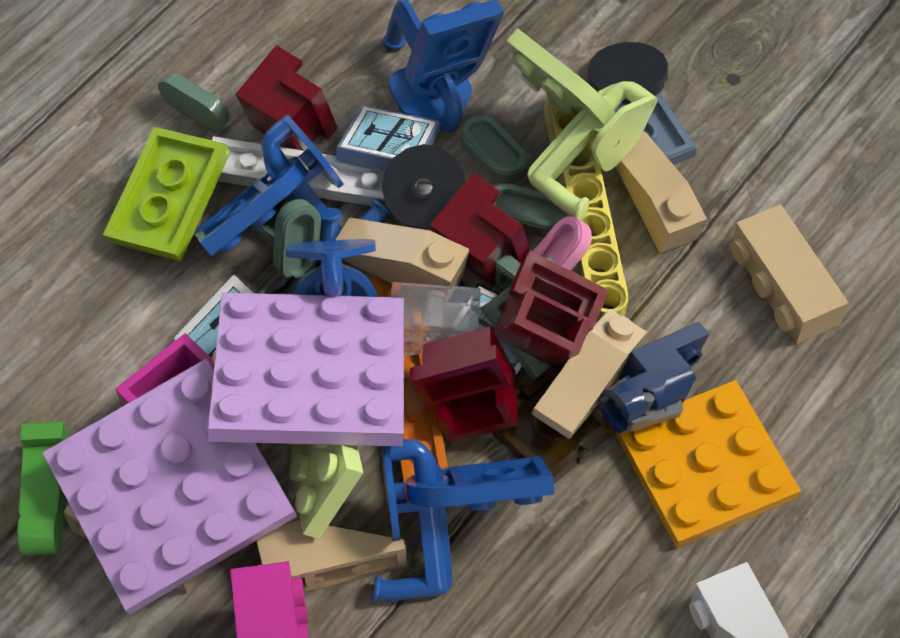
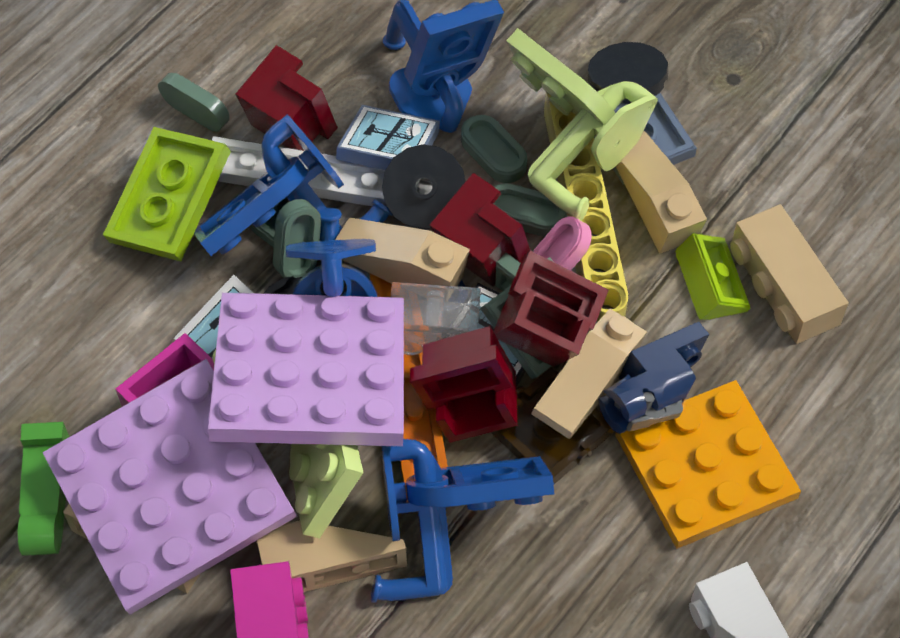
(711, 277): none -> lime slope

